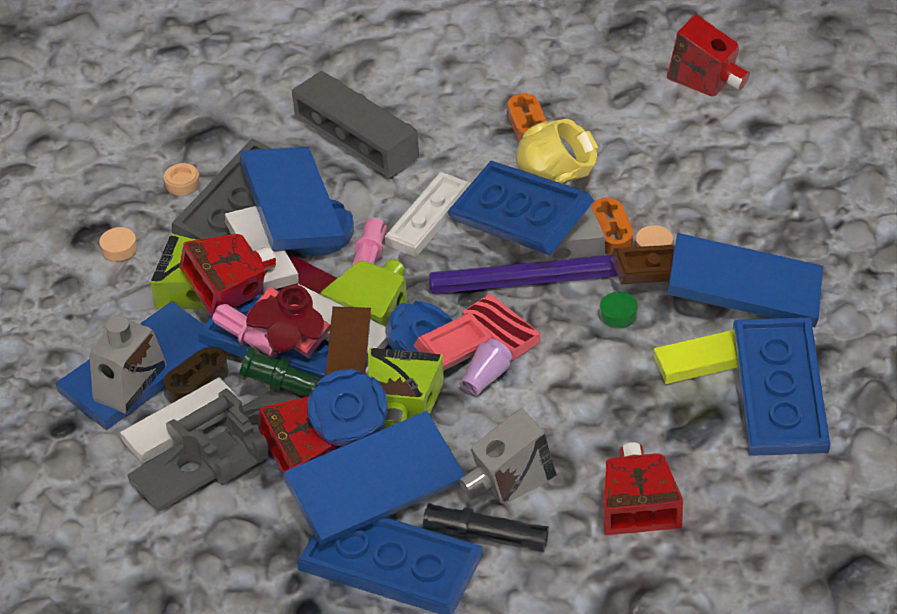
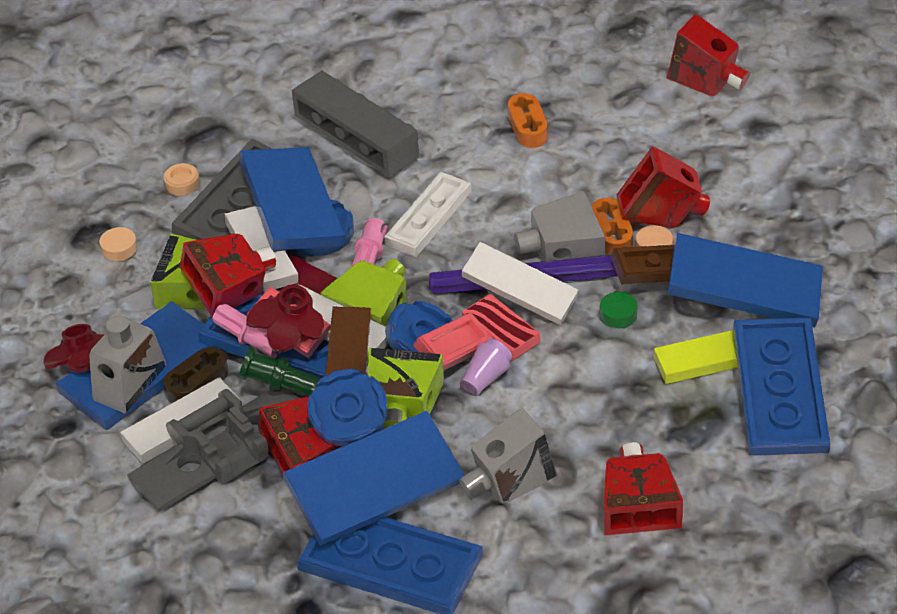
(73, 349): none -> dark red plate
(478, 526): black pin -> none
(520, 207): blue tile -> none
(520, 283): none -> white tile
(545, 155): light yellow helmet -> none
(661, 191): none -> red torso

